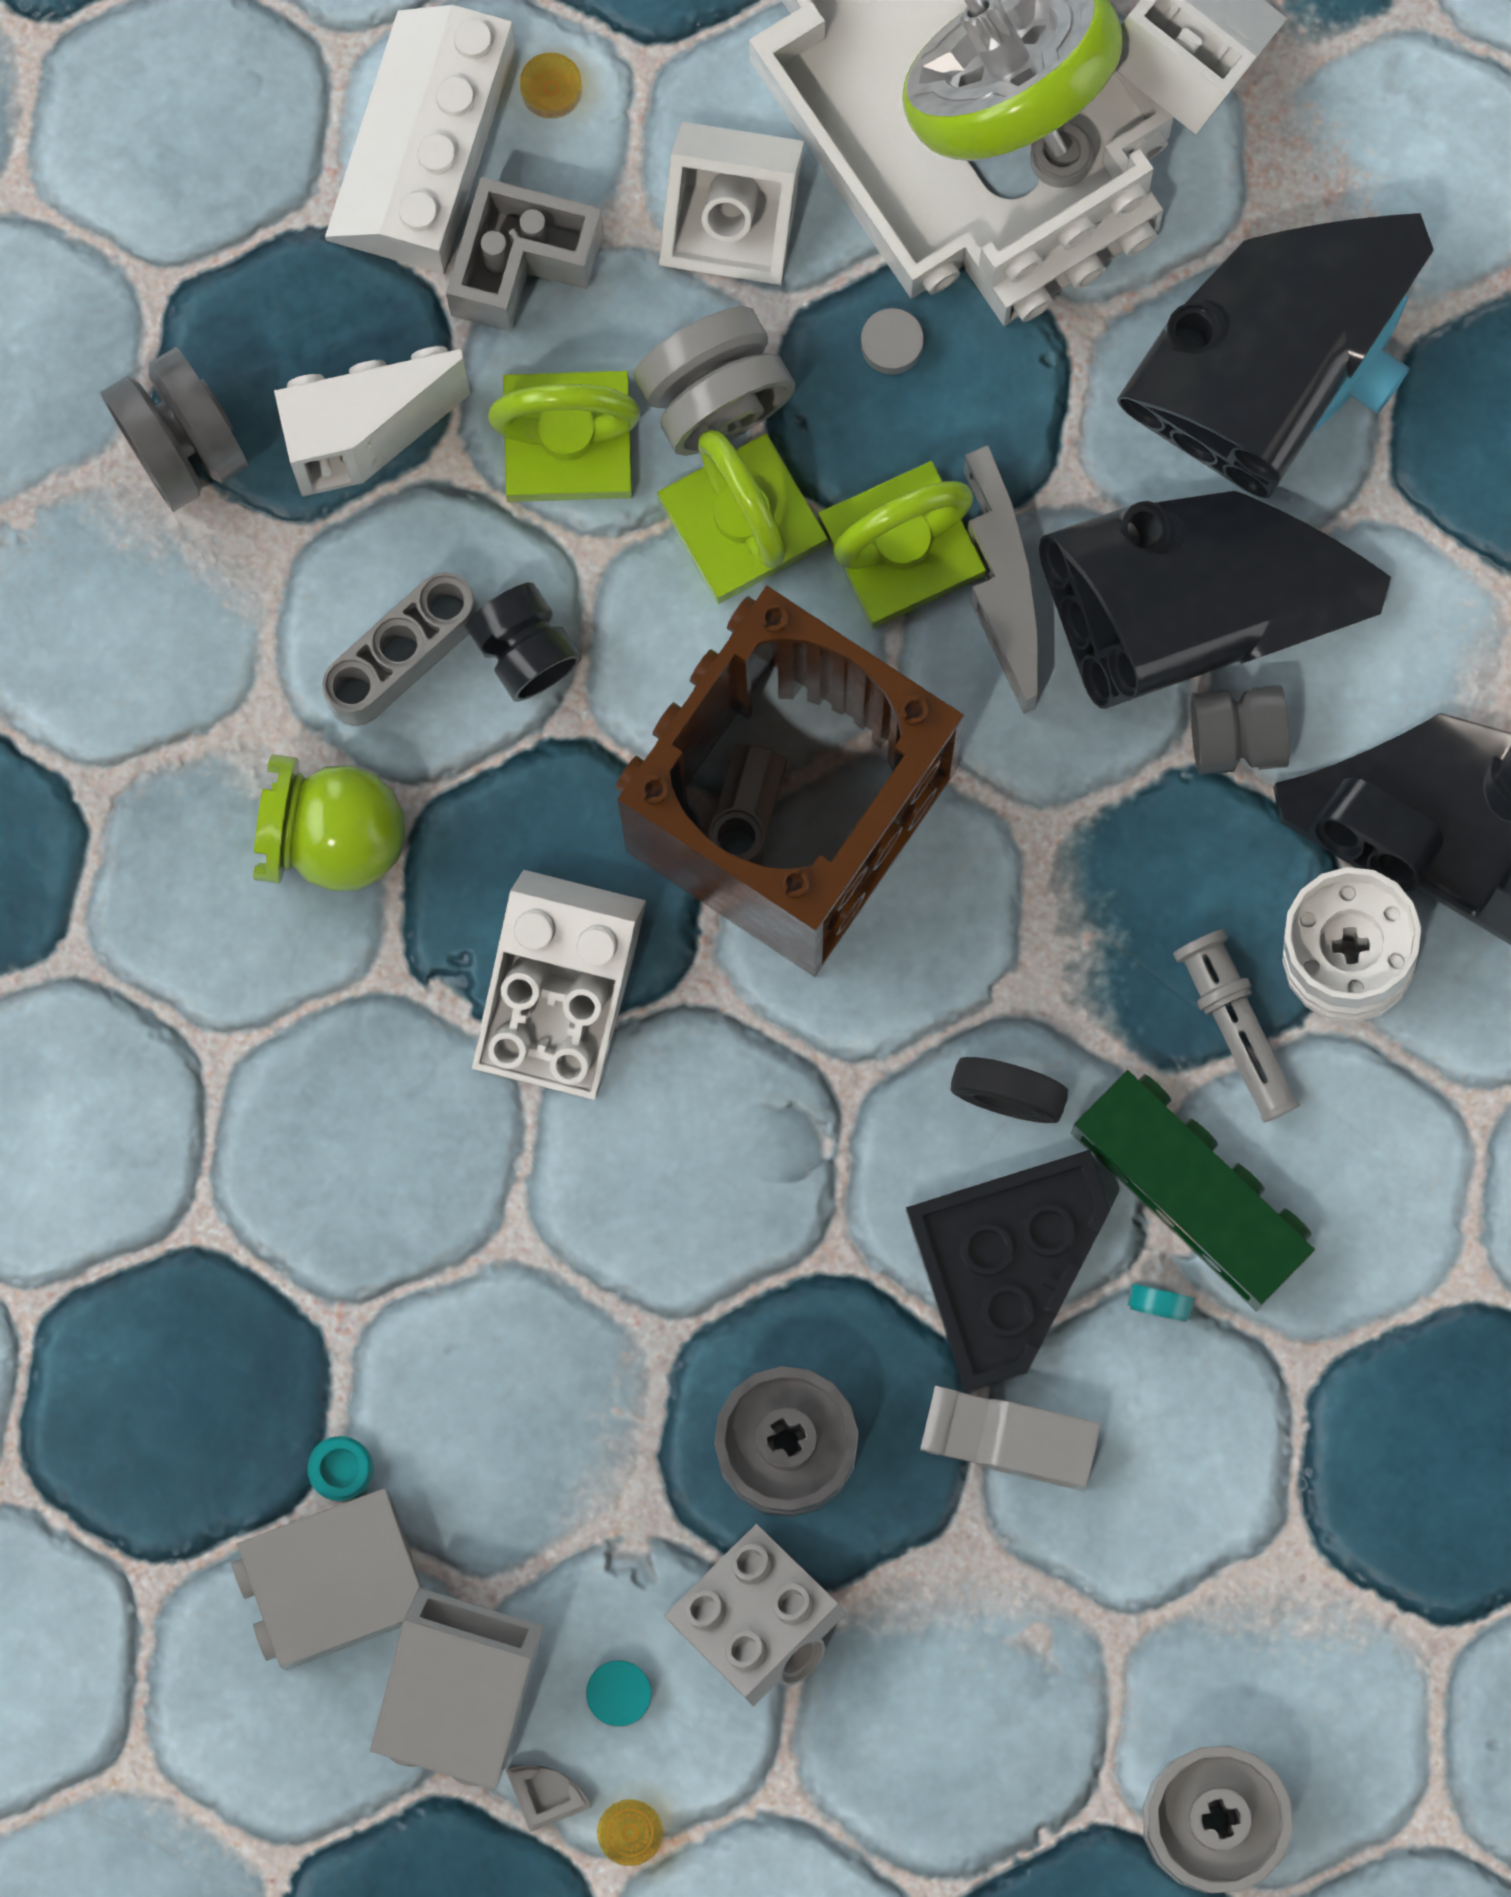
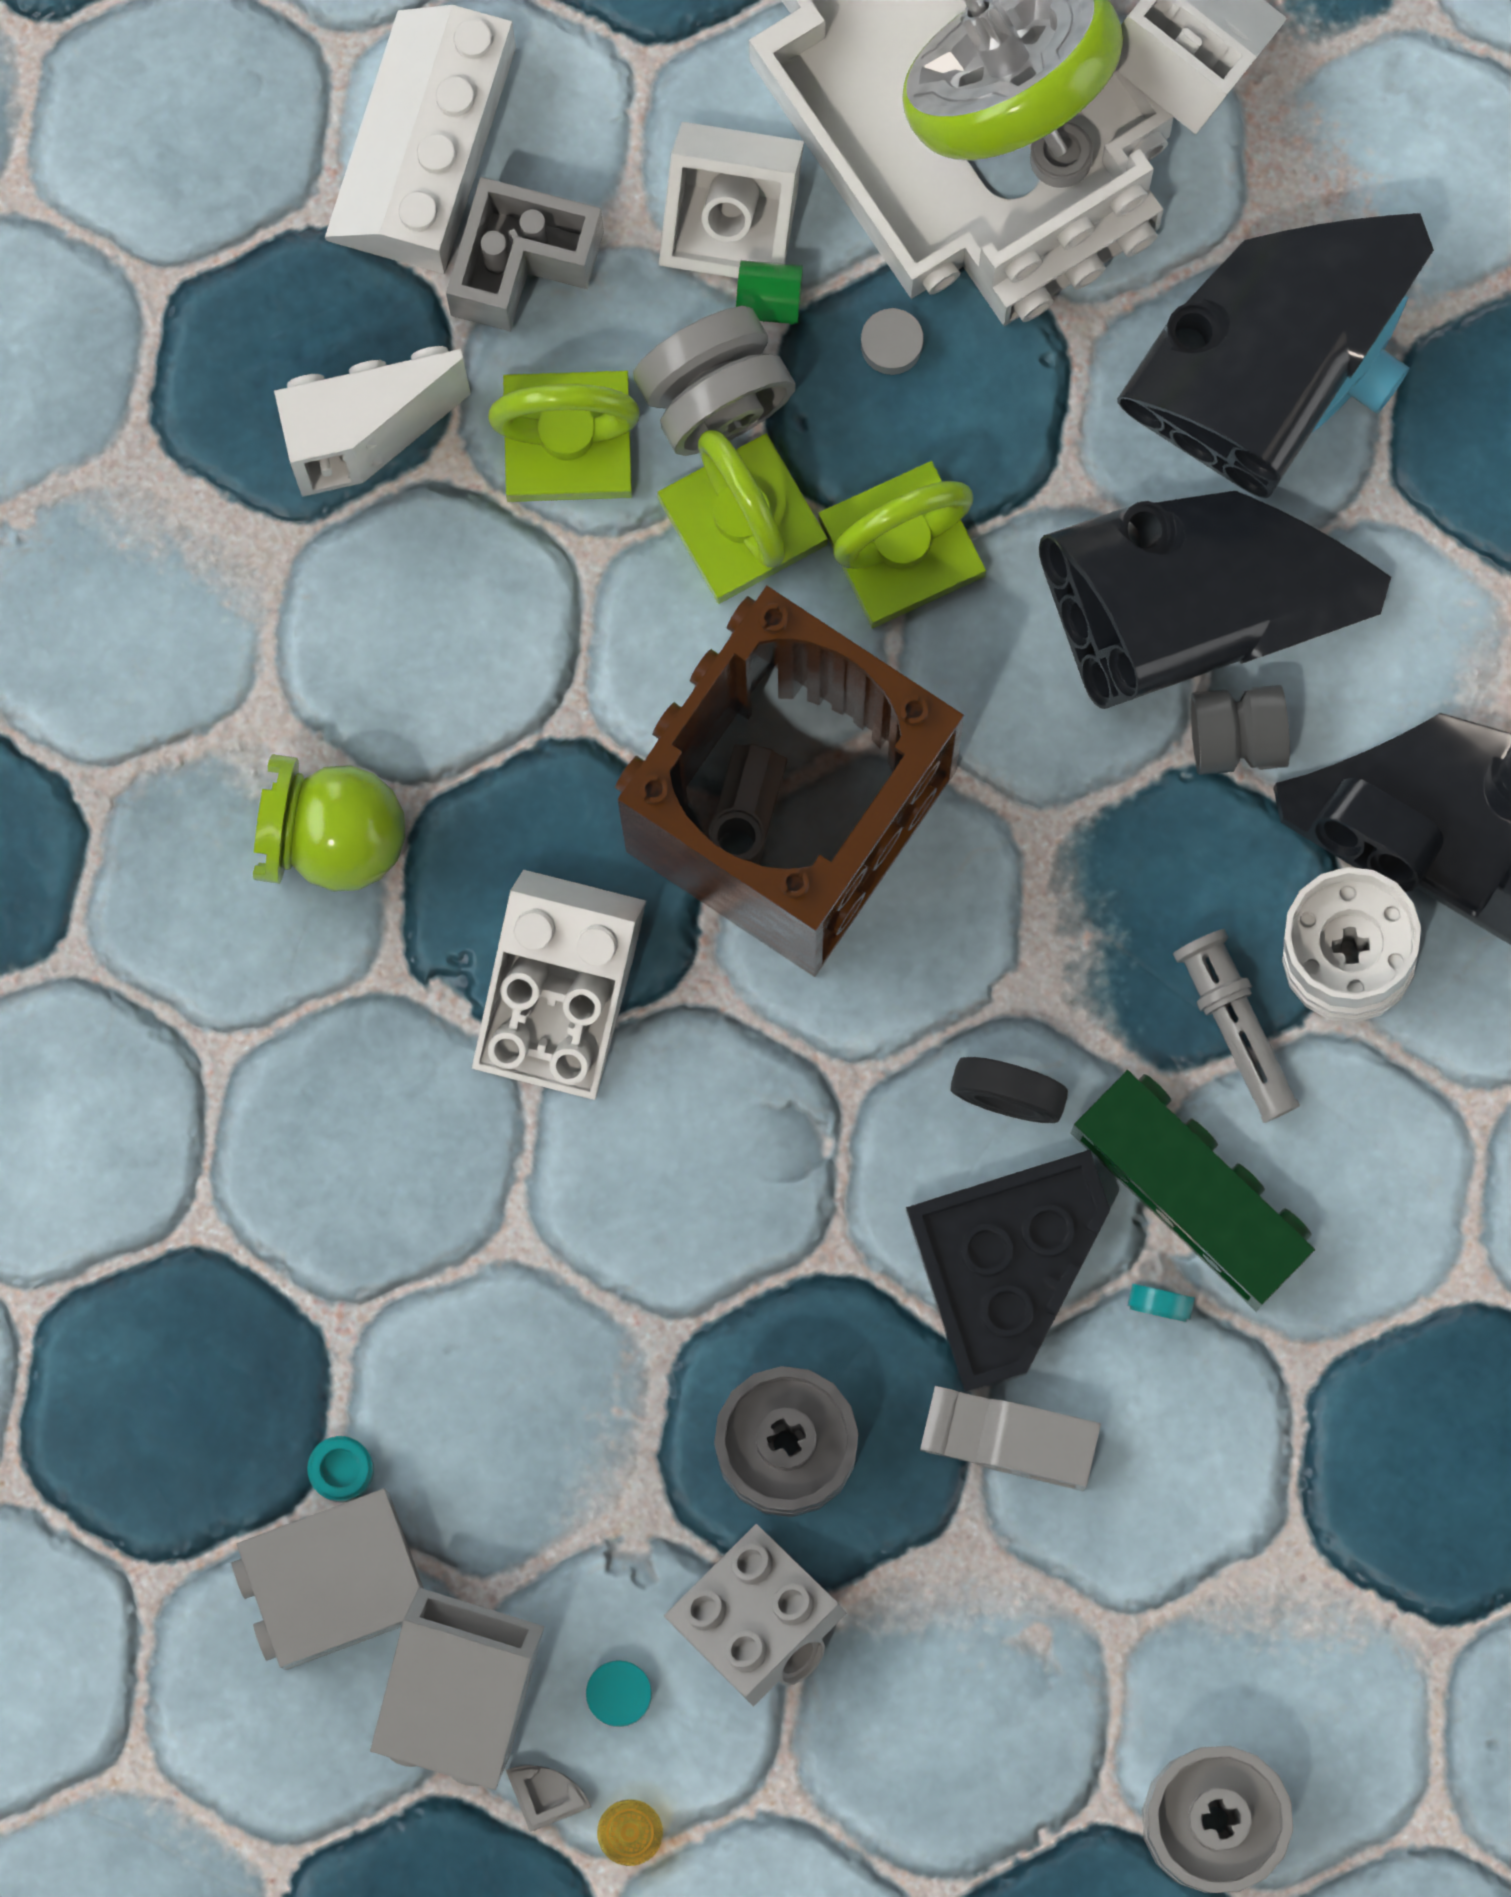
(179, 426): flat silver wheel -> none
(392, 678): light grey beam -> none
(520, 637): black wheel -> none
(550, 85): clear yellow tile -> none
(770, 290): none -> green brick
(1006, 598): light grey slope -> none

